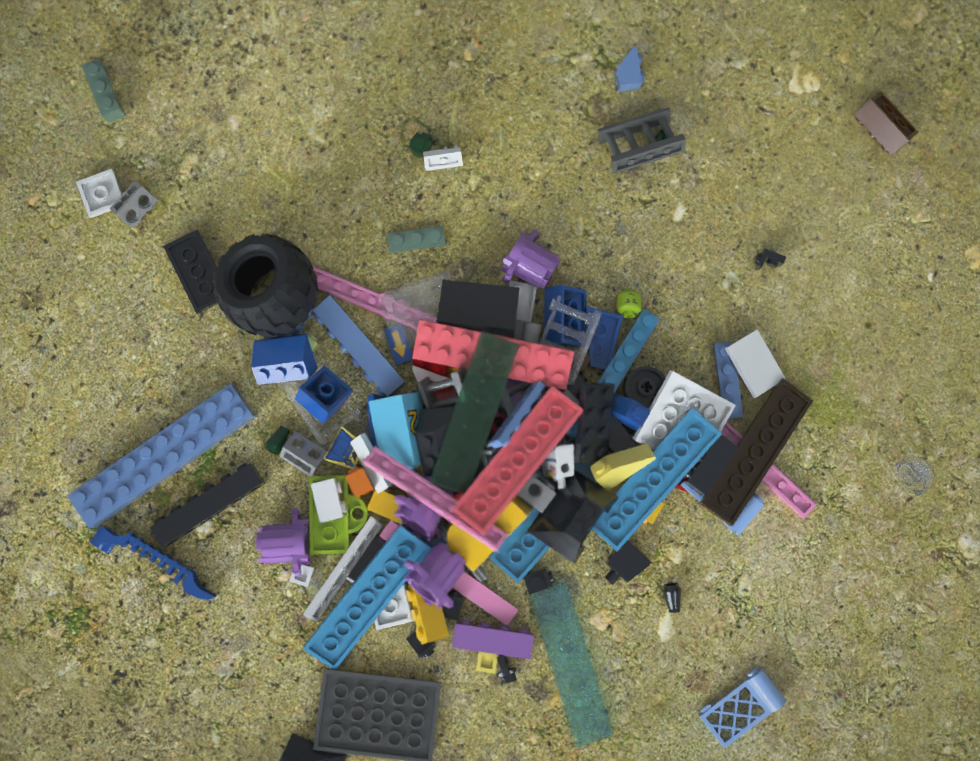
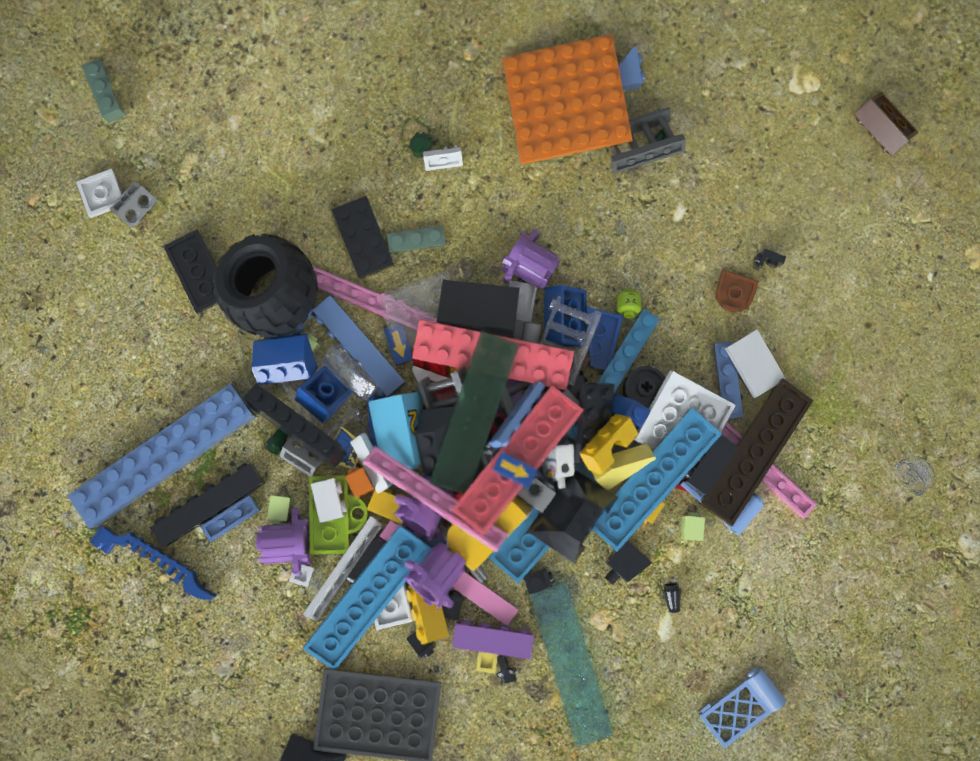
(230, 518): none -> medium blue tile
(279, 509): none -> yellowish green brick
(295, 426): none -> black brick
(349, 372): none -> clear slope
(362, 237): none -> black plate
(515, 470): none -> blue tile
(567, 99): none -> orange plate
(598, 451): none -> yellow arch
(693, 527): none -> yellowish green brick
(735, 291): none -> dark orange tile

